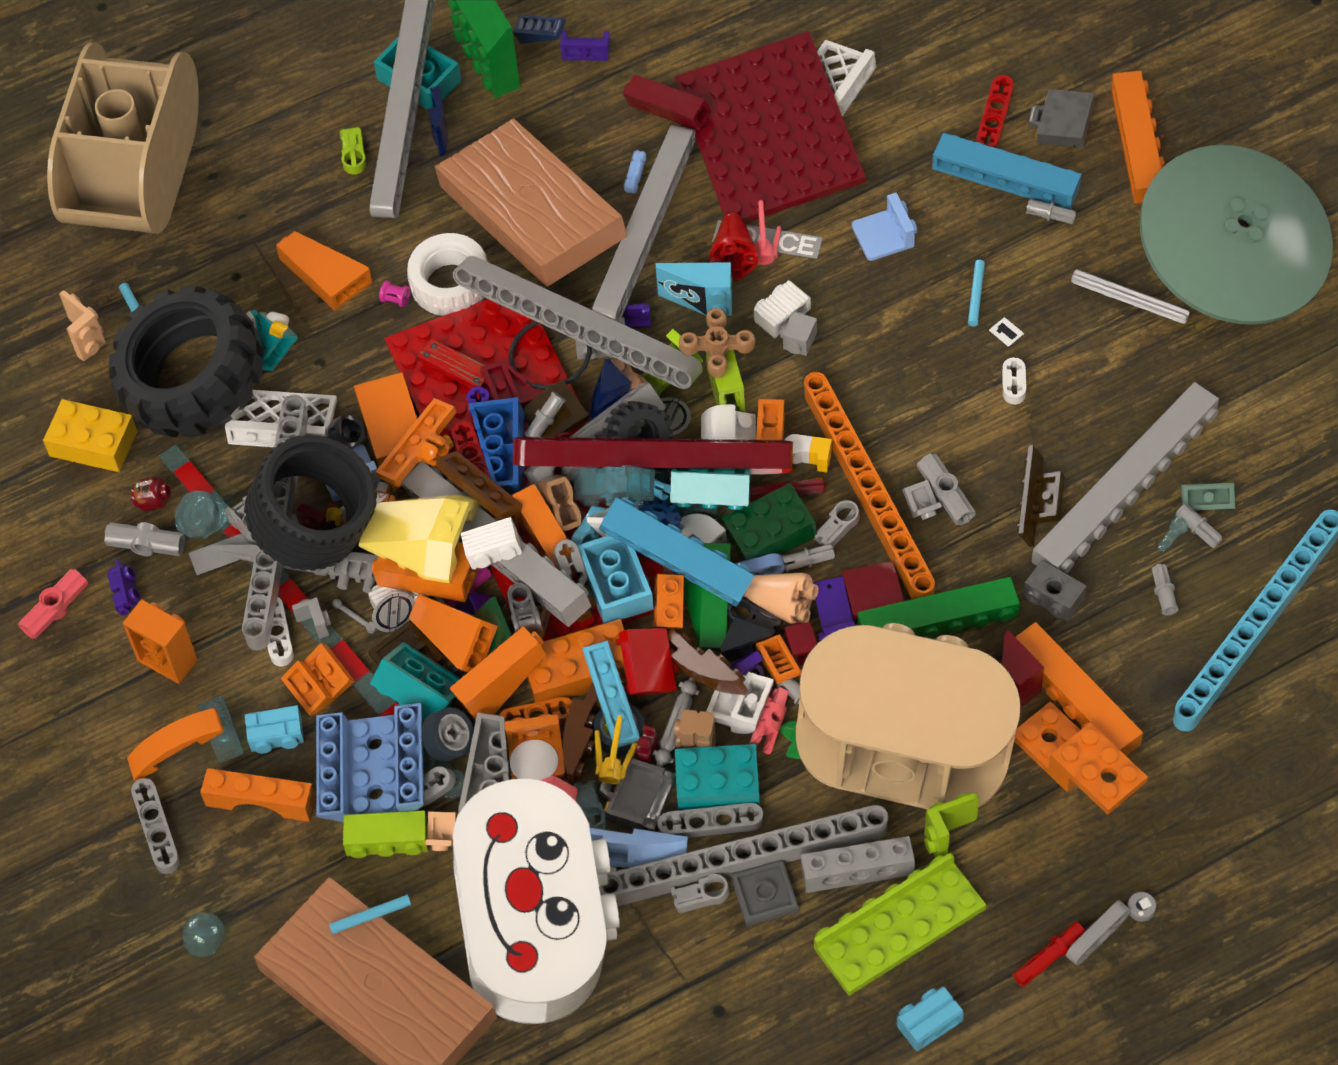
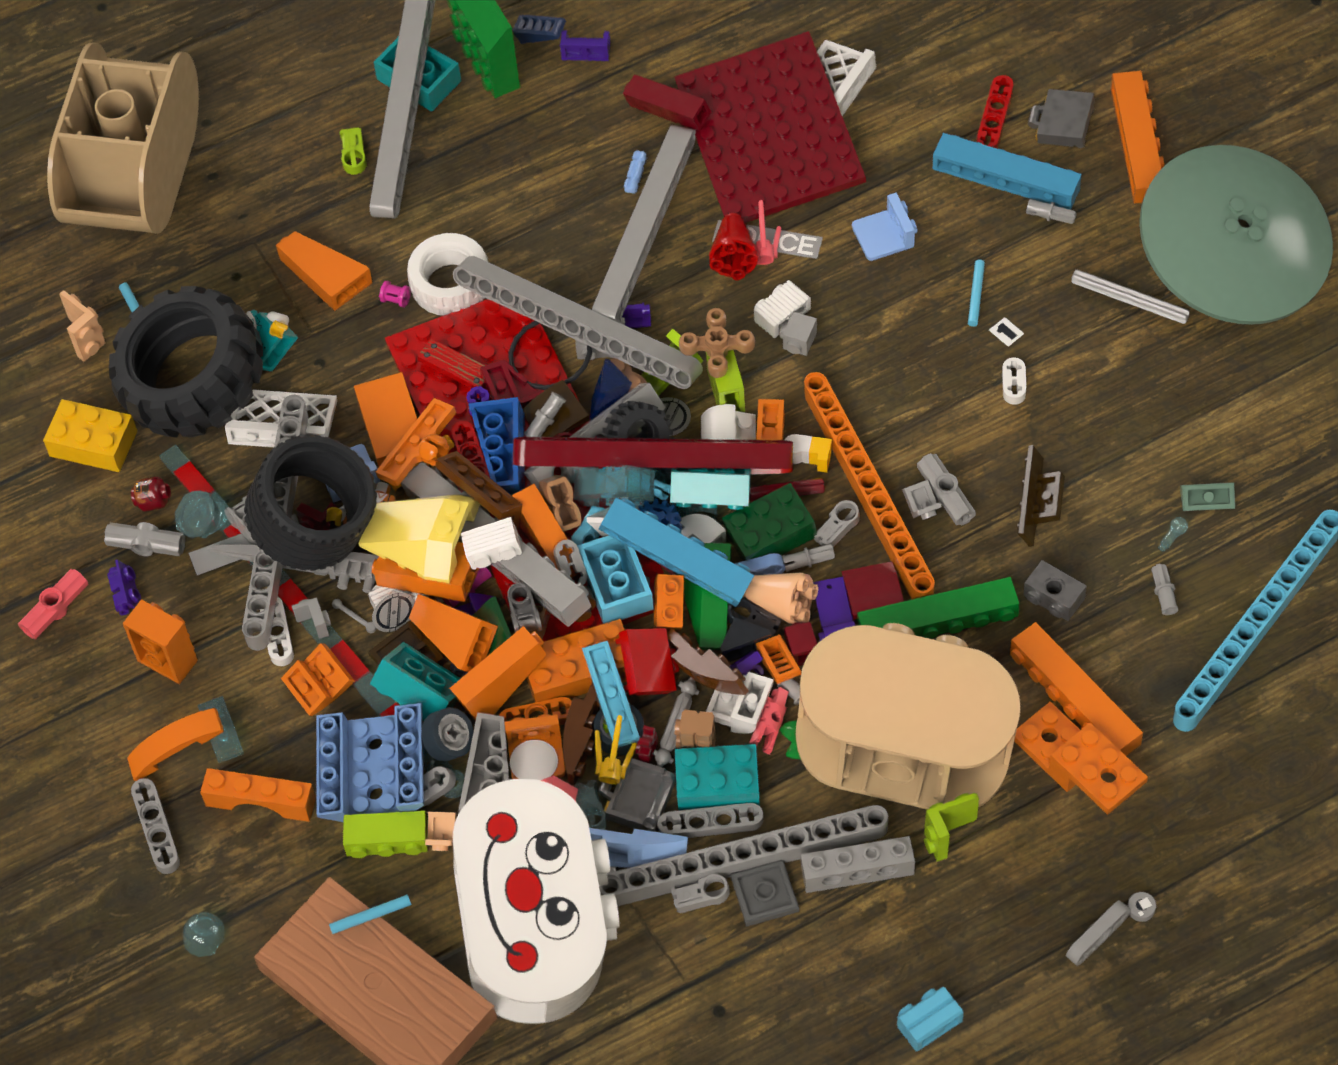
(274, 729): medium azure brick -> none
(346, 429): black piece -> none
(438, 121): clear blue slope -> none
(531, 202): nougat tile -> none
(696, 285): medium azure slope -> none
(898, 924): lime bracket -> none
(1023, 668): dark red slope -> none
(1044, 958): red pin -> none
(1127, 479): light grey brick -> none
(1199, 525): light grey axle -> none

